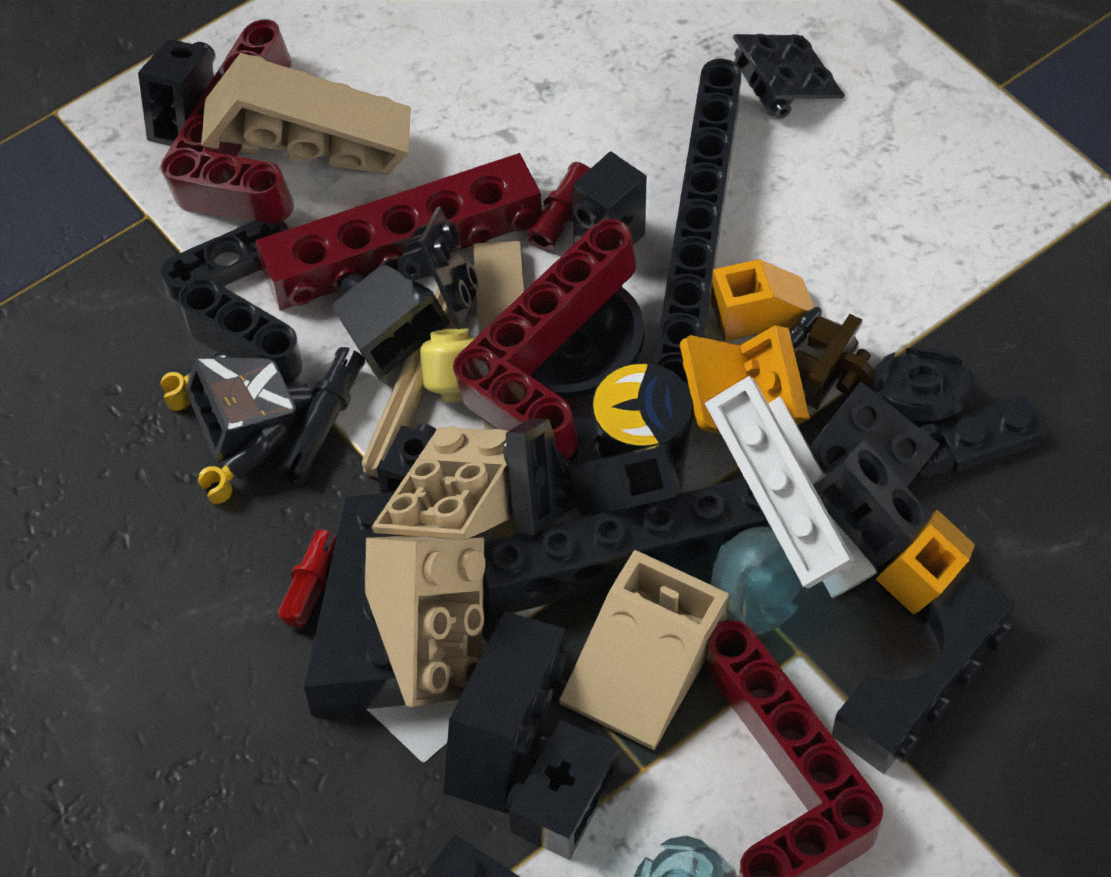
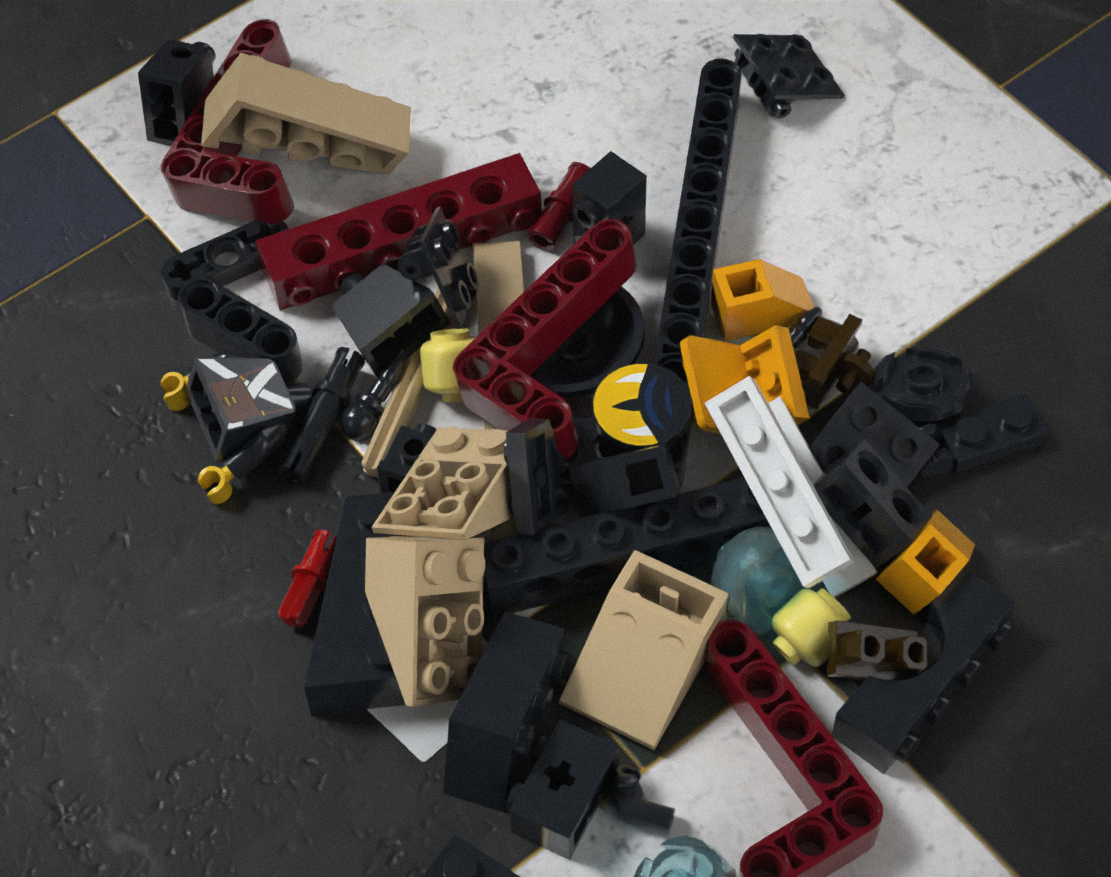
(362, 418): none -> black bar
(632, 804): none -> black arm
(804, 626): none -> light yellow head
(875, 651): none -> dark brown hips

